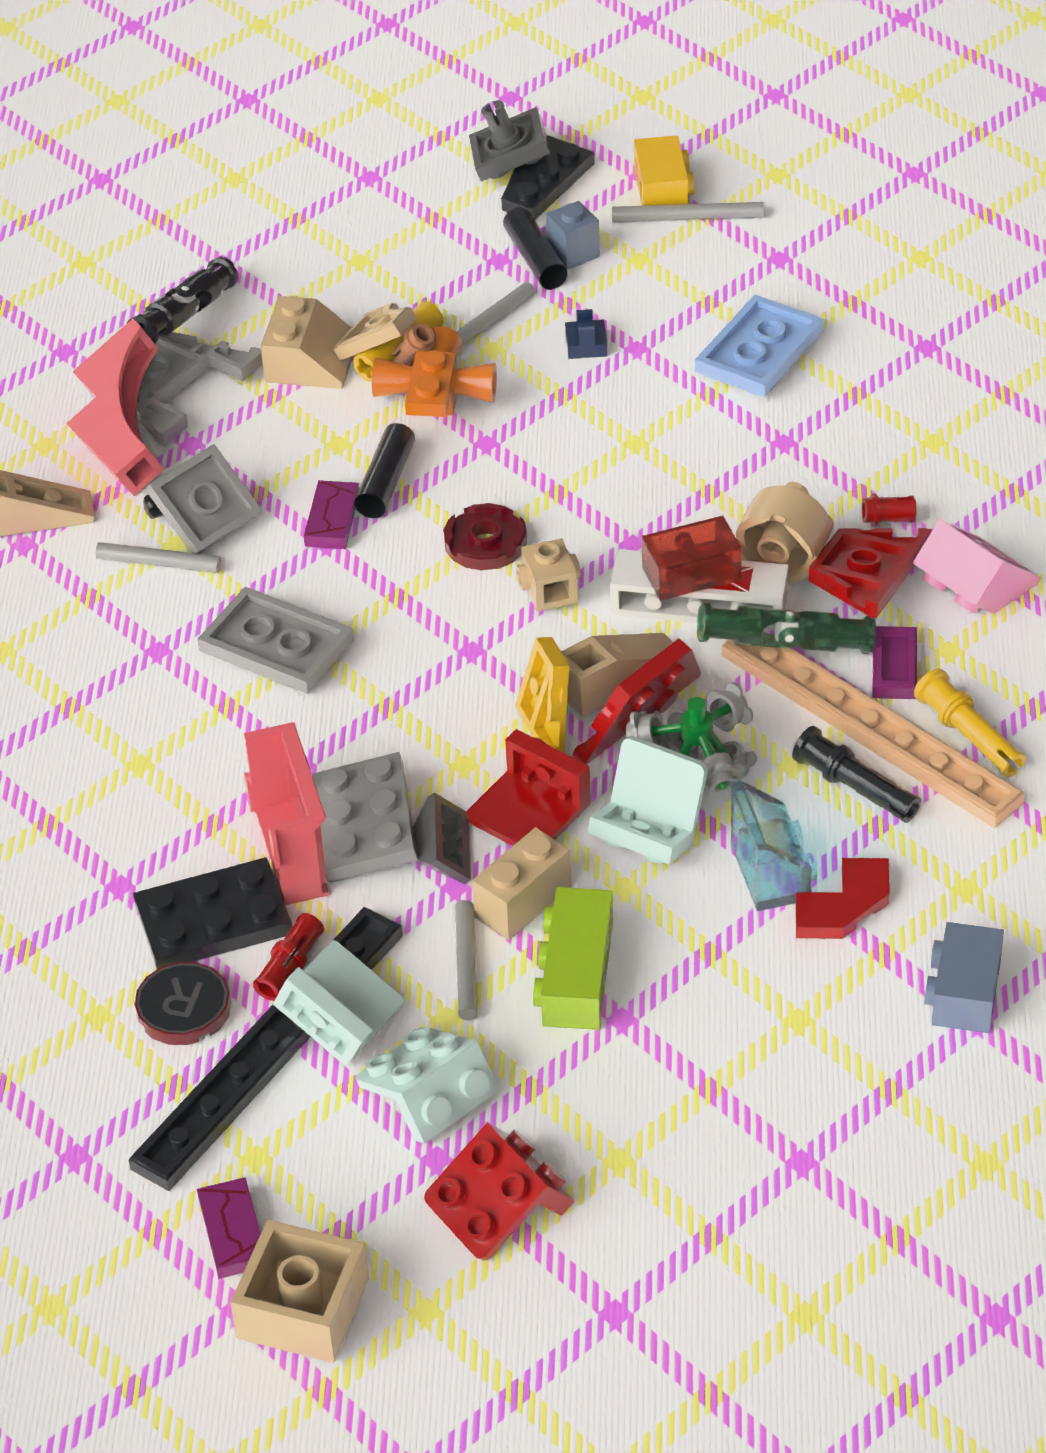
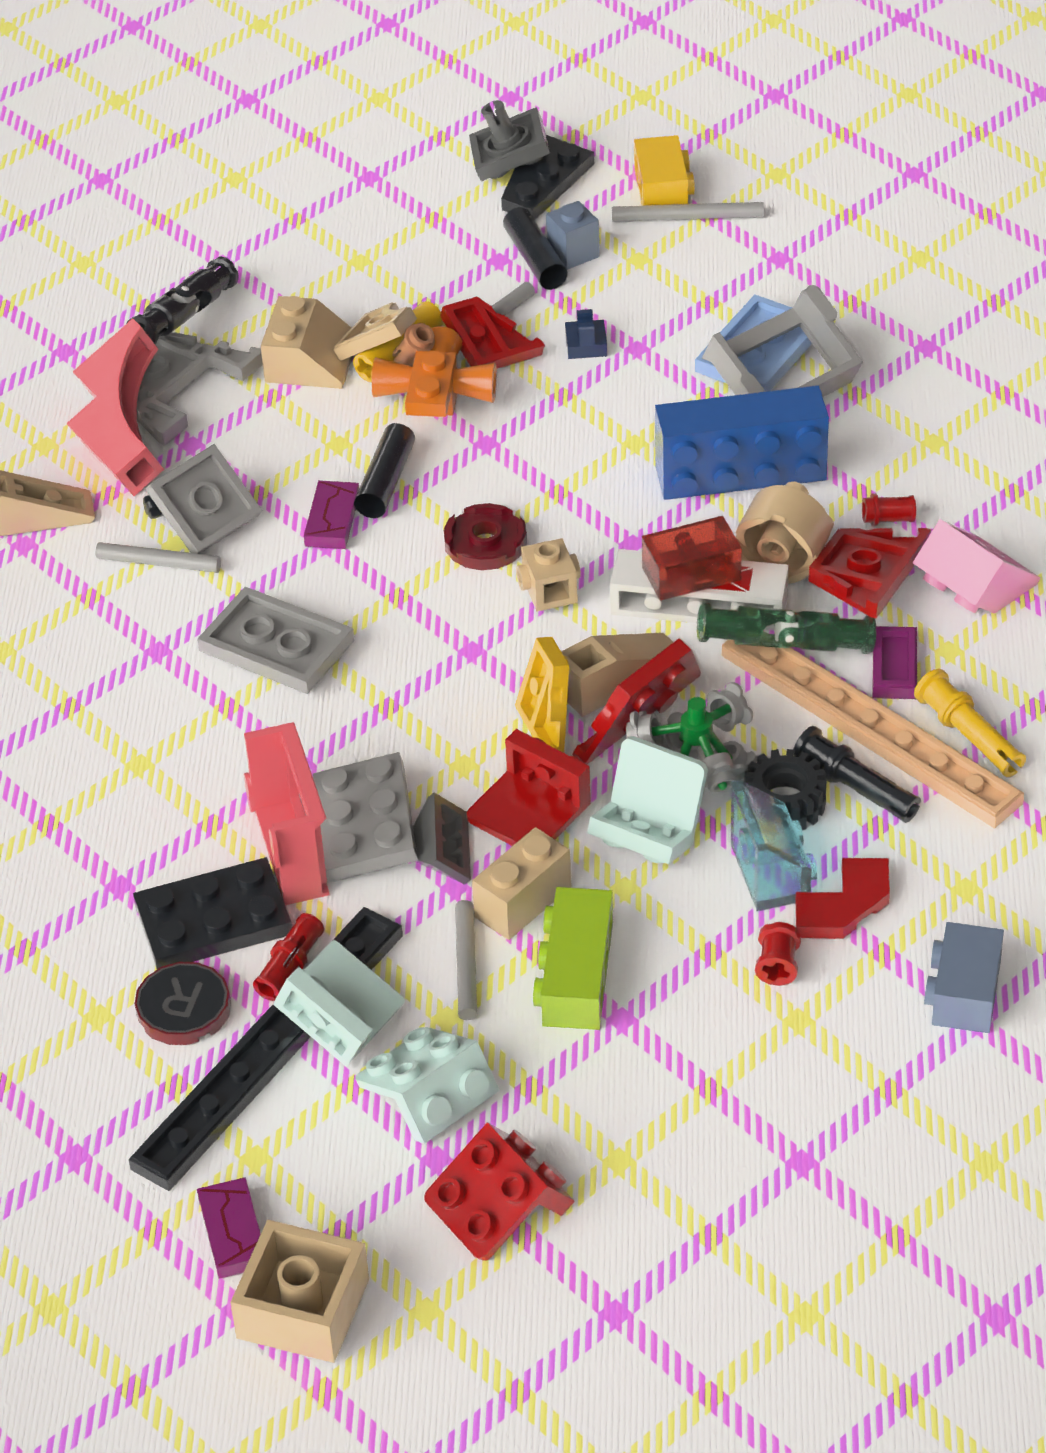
(488, 335): none -> red wing
(741, 442): none -> blue brick
(777, 962): none -> red bush
(792, 773): none -> black tyre
(816, 319): none -> light grey piece

